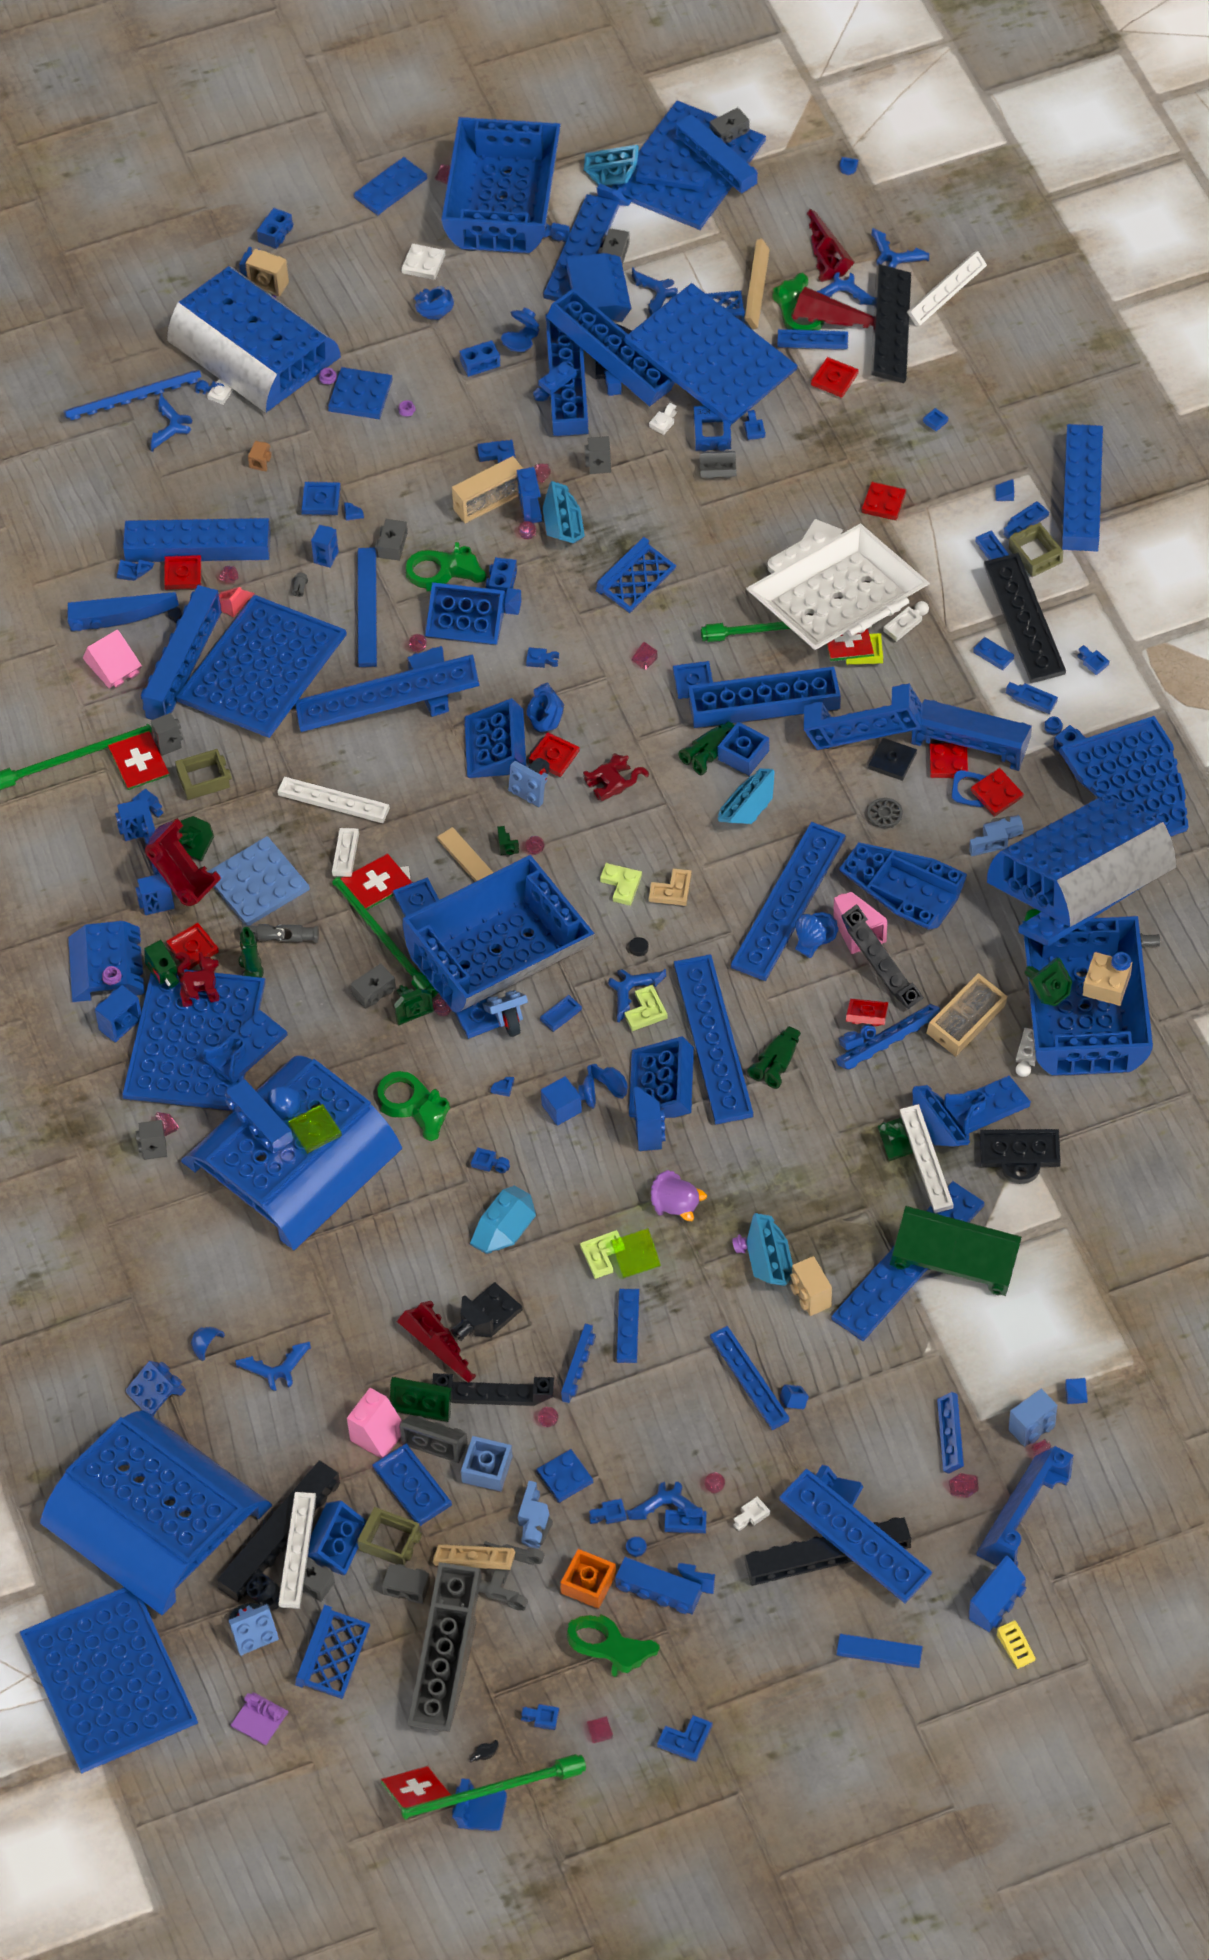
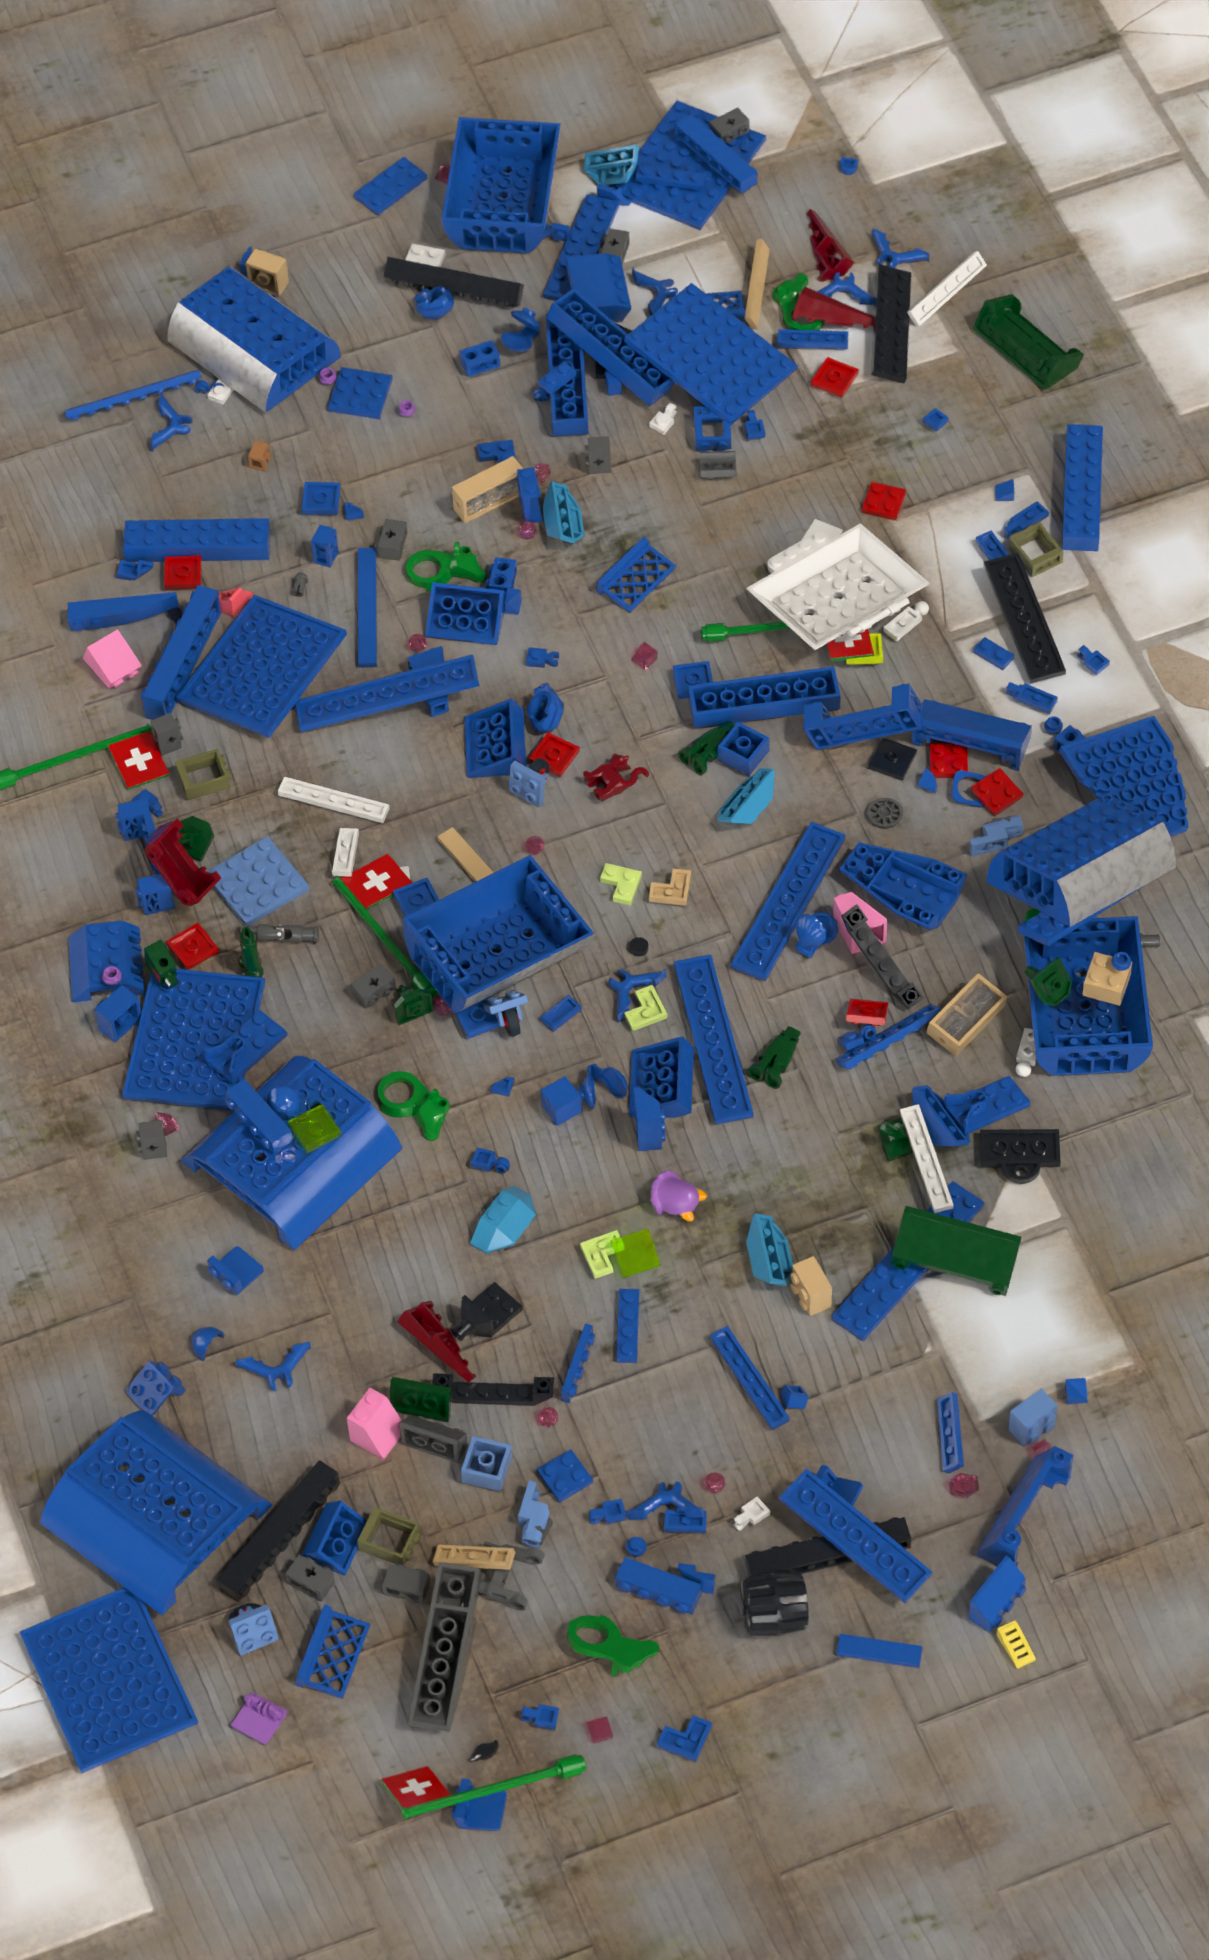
(197, 981): dark red animal -> none
(229, 574): clear pink plate -> none
(235, 1269): none -> blue bracket
(264, 1591): black wheel -> none
(275, 228): blue brick -> none
(297, 1550): white plate -> none
(412, 1484): blue tile -> none
(456, 281): none -> black brick
(507, 846): dark green bracket -> none
(588, 1578): orange brick -> none
(740, 1244): medium lavender plate -> none
(774, 1603): none -> black wheel
(928, 781): none -> blue tile
(1024, 343): none -> dark green windscreen

